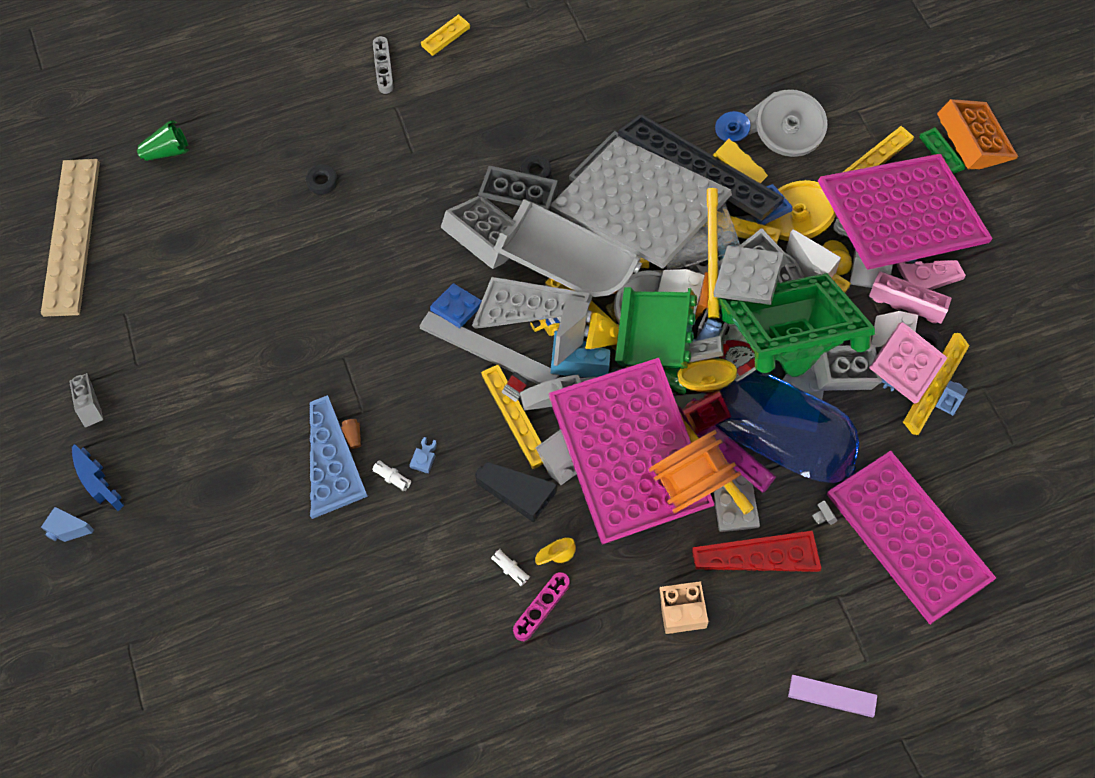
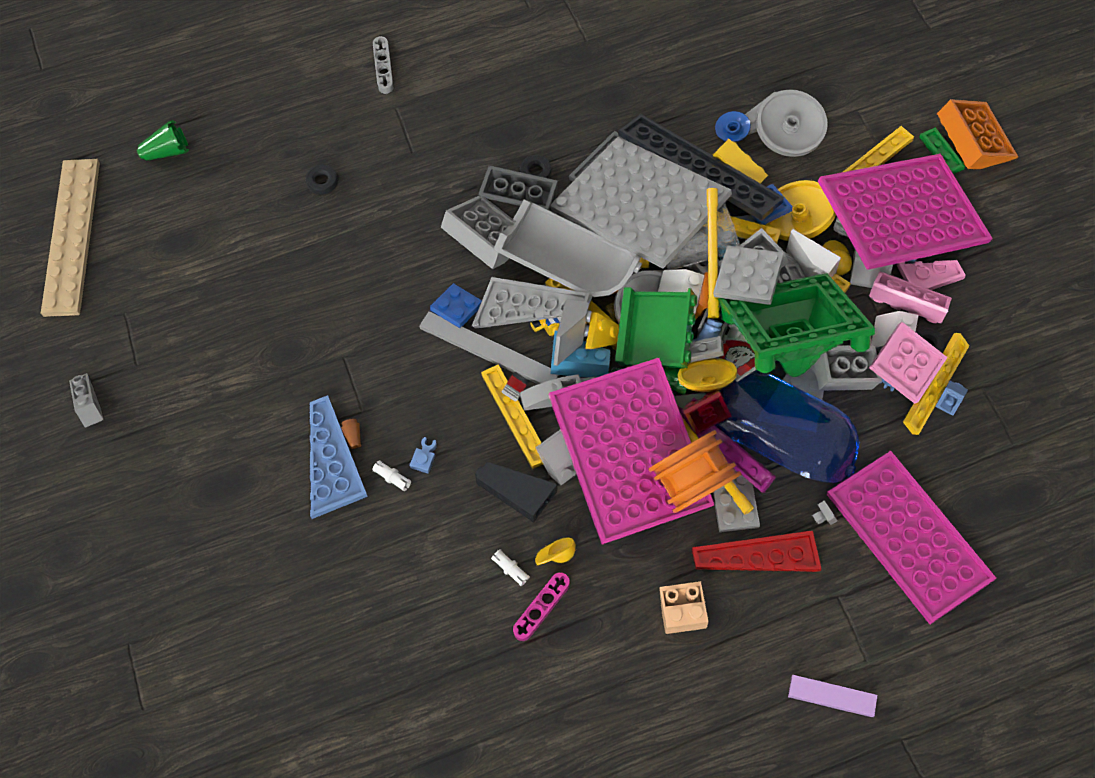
(65, 526): medium blue slope -> none
(92, 478): blue slope -> none
(445, 35): yellow plate -> none

